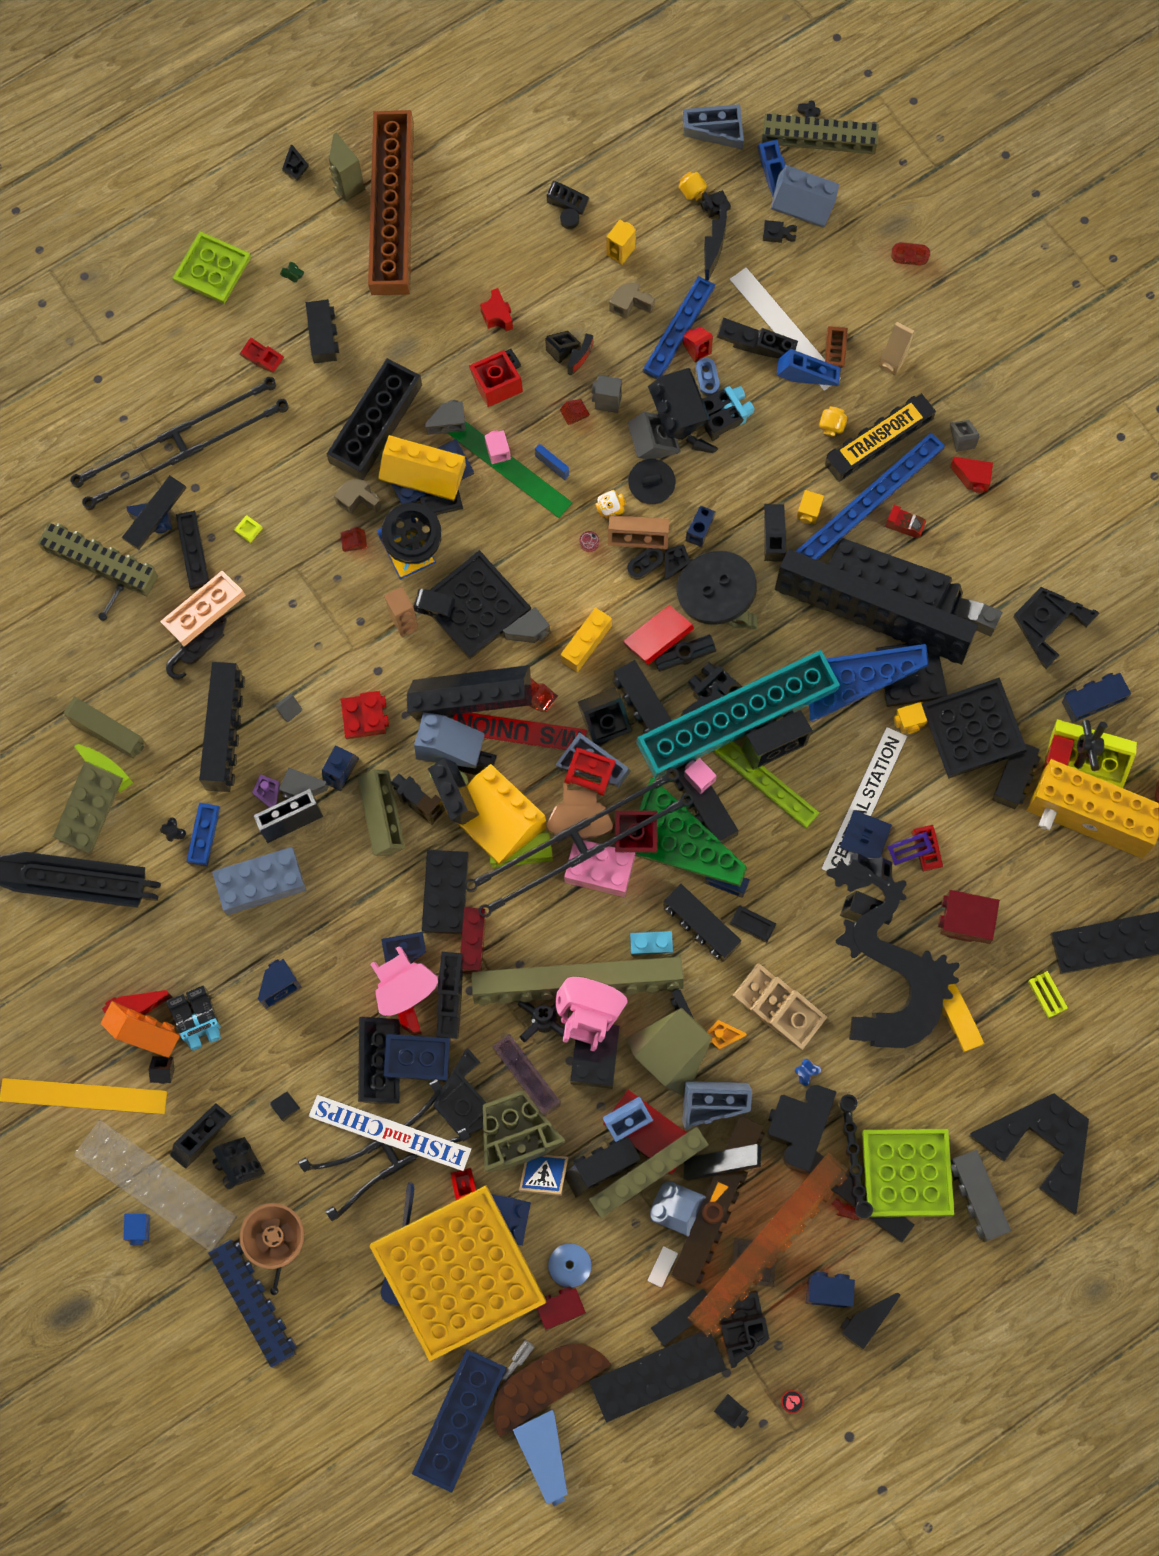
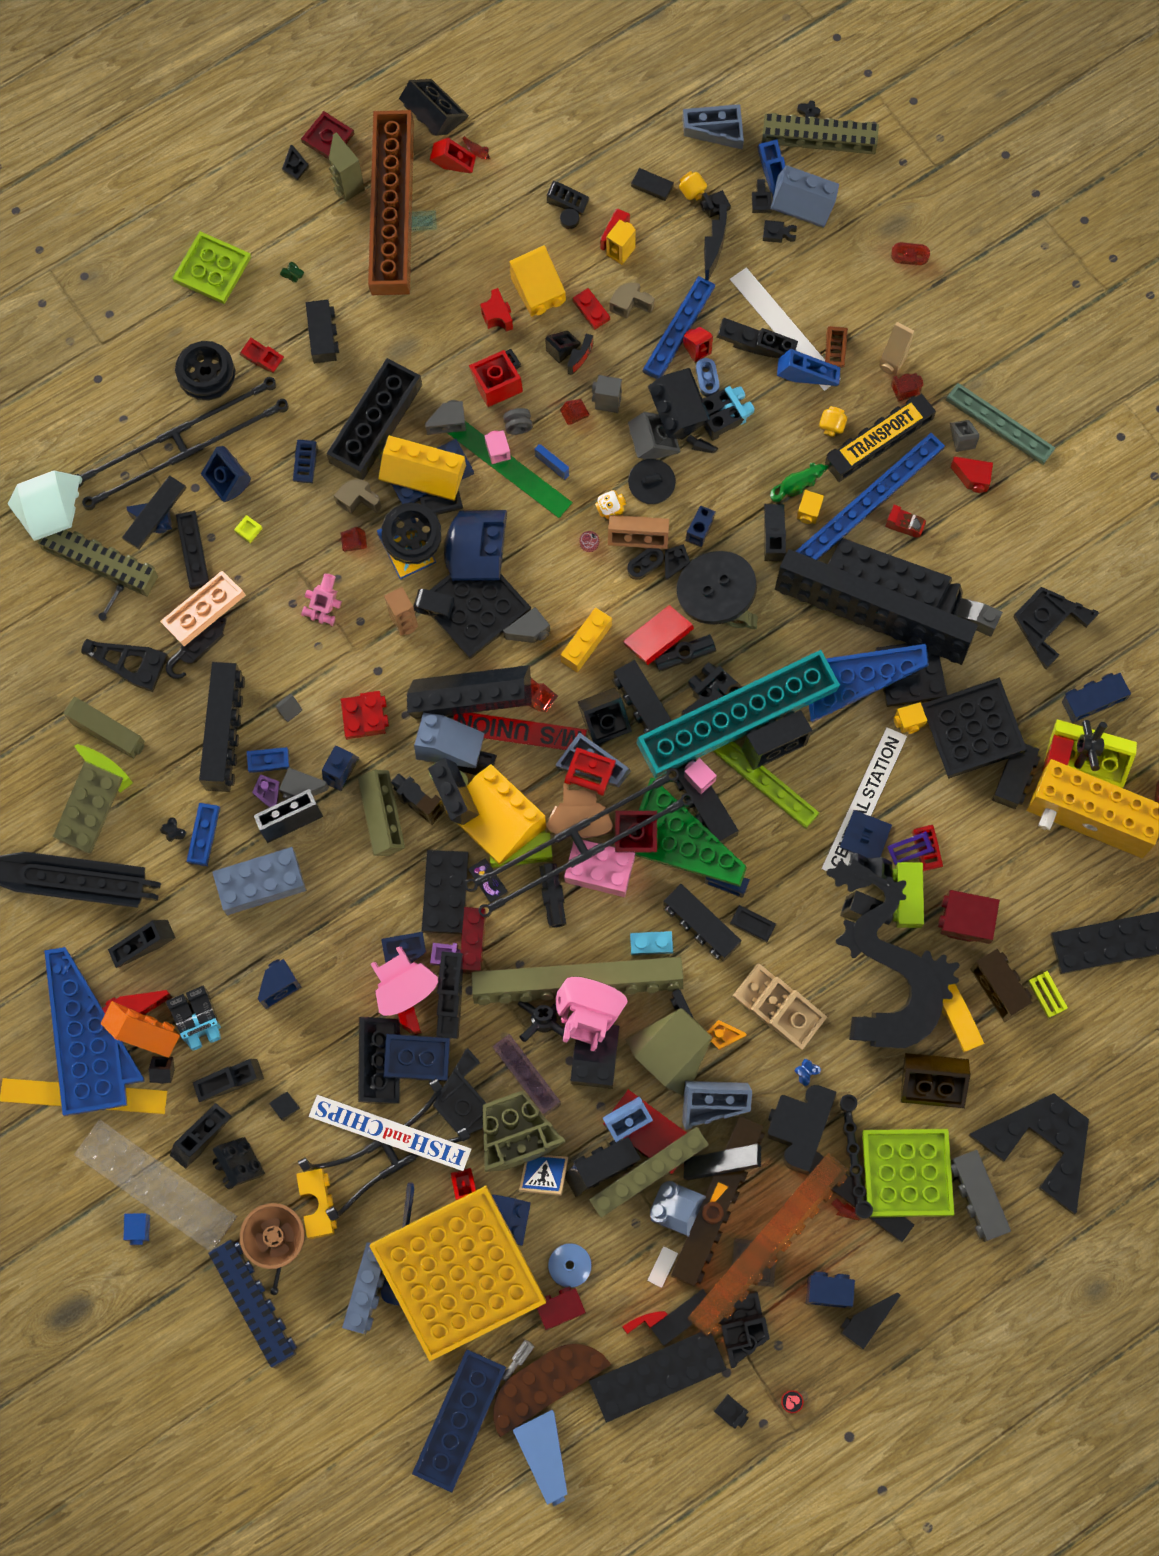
(46, 503): none -> light aqua wedge
(89, 1059): none -> blue wing
(142, 942): none -> black slope
(149, 670): none -> black plate
(210, 384): none -> black wheel
(225, 474): none -> dark blue brick
(228, 1080): none -> black slope
(268, 760): none -> blue plate
(302, 450): none -> dark blue slope
(315, 1184): none -> yellow arch
(321, 133): none -> dark red plate
(322, 600): none -> bright pink piece
(364, 1294): none -> sand blue brick
(424, 221): none -> clear light blue tile
(432, 106): none -> black slope
(438, 948): none -> medium lavender bracket
(452, 156): none -> red slope
(475, 545): none -> dark blue slope
(476, 149): none -> clear red bar
(493, 888): none -> black tile
(517, 421): none -> dark grey wheel
(537, 281): none -> yellow slope
(553, 897): none -> black piece
(591, 308): none -> red plate
(617, 215): none -> red slope
(650, 1319): none -> red slope
(652, 184): none -> black tile
(761, 200): none -> black plate
(796, 482): none -> green animal
(907, 386): none -> clear red brick
(911, 910): none -> lime brick
(935, 1080): none -> dark brown slope
(1000, 423): none -> sand green tile
(1001, 985): none -> dark brown brick

